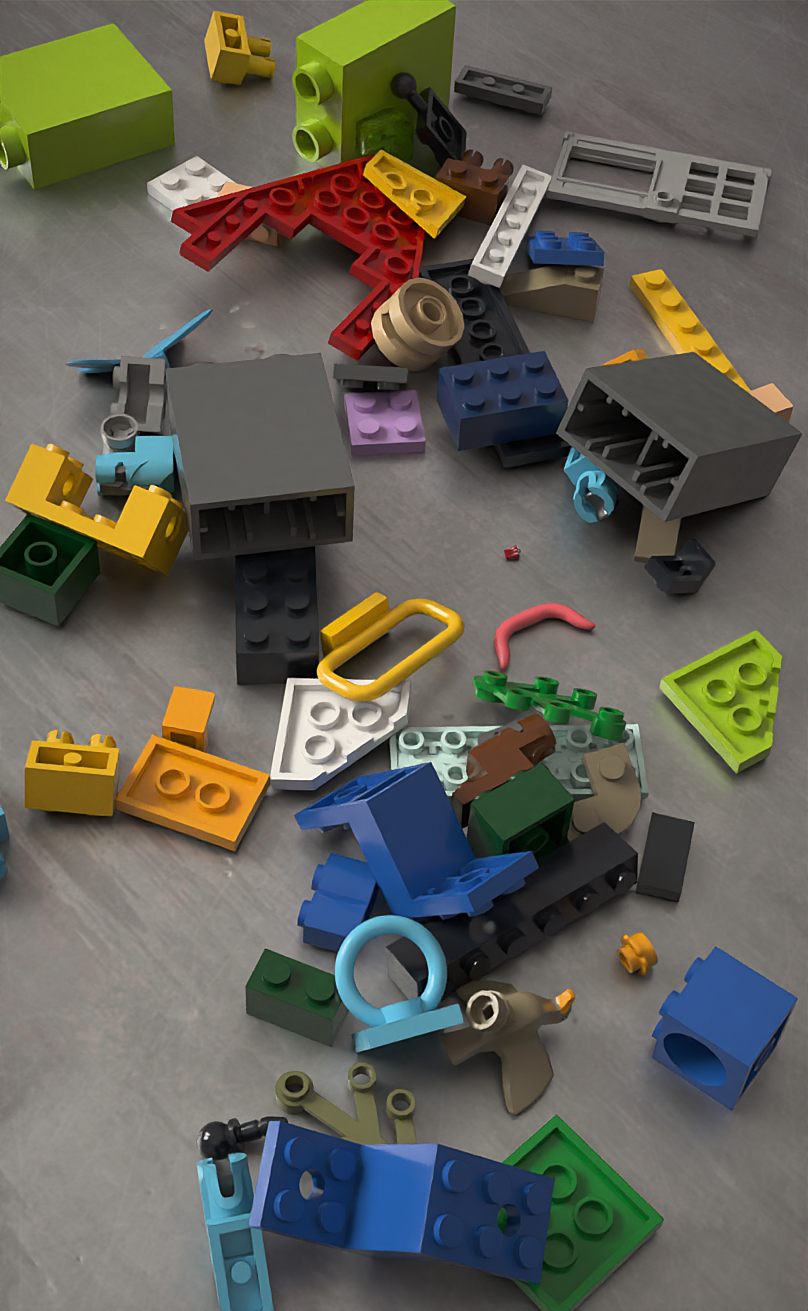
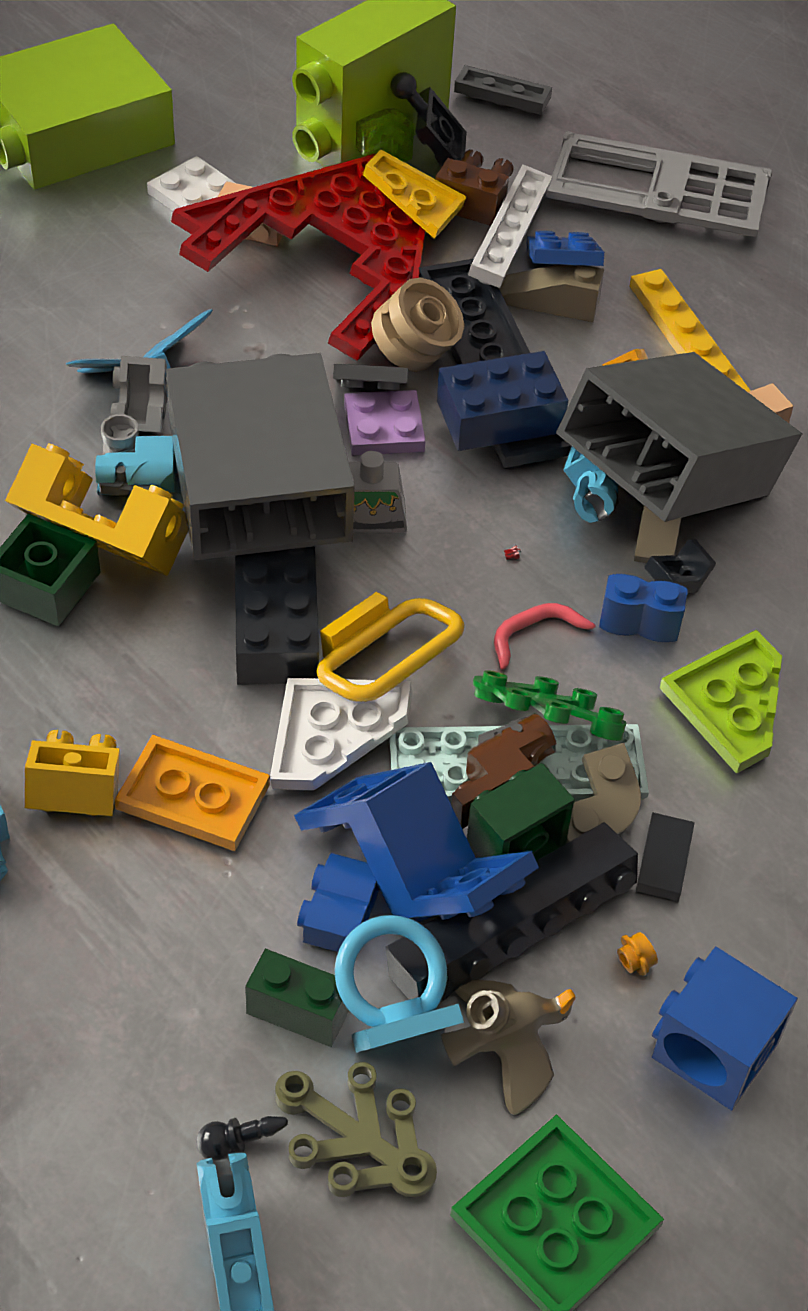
(188, 717): light orange panel -> none
(233, 52): yellow brick -> none
(378, 495): none -> light grey torso
(403, 1202): blue bracket -> none
(643, 608): none -> blue brick

